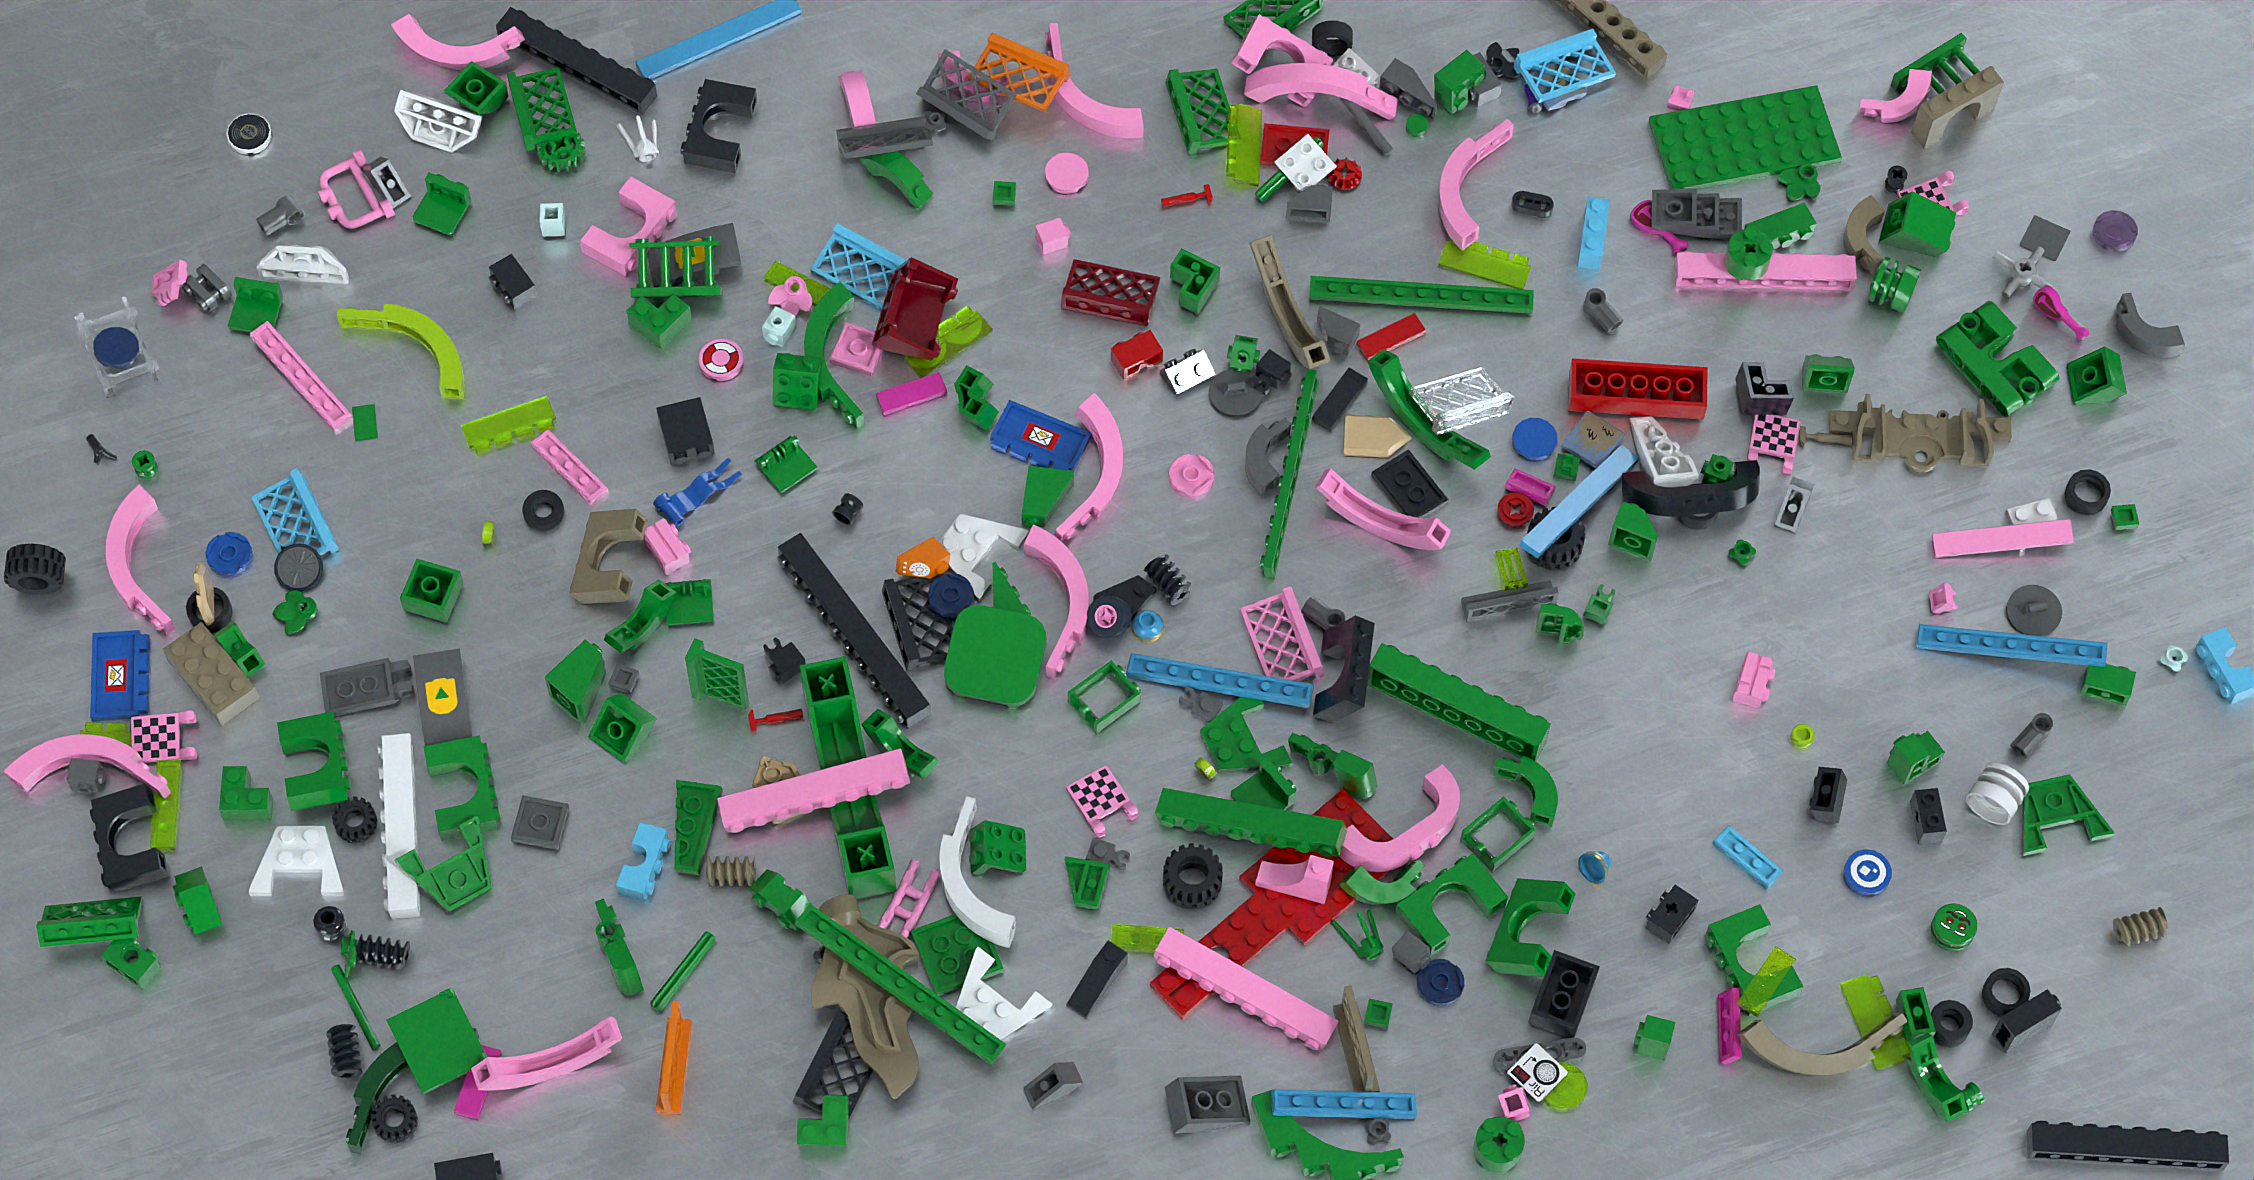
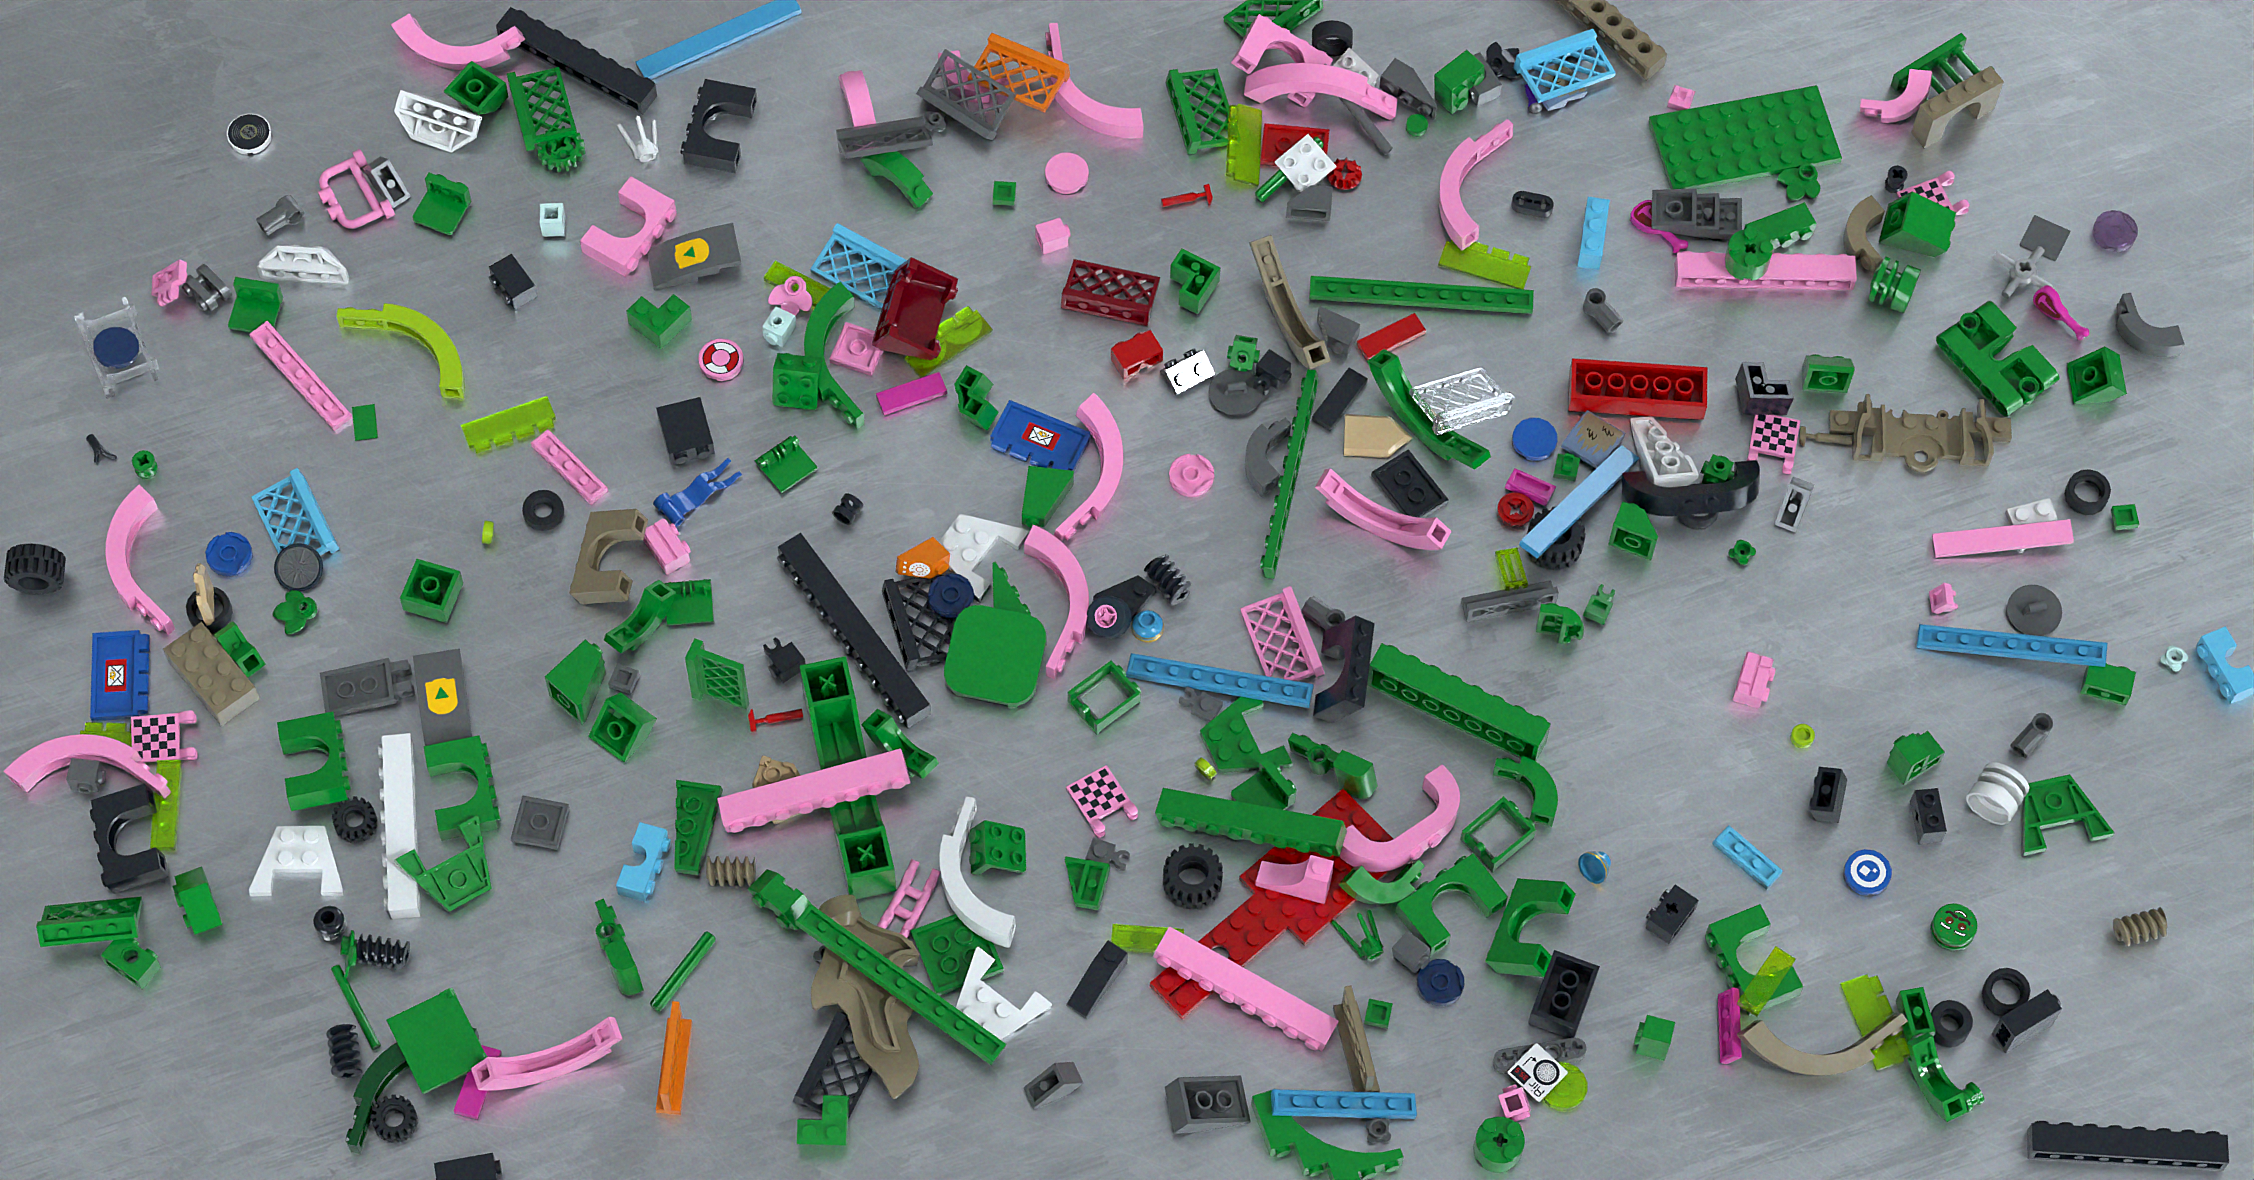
(240, 801): green brick -> none
(687, 287): green fence -> none

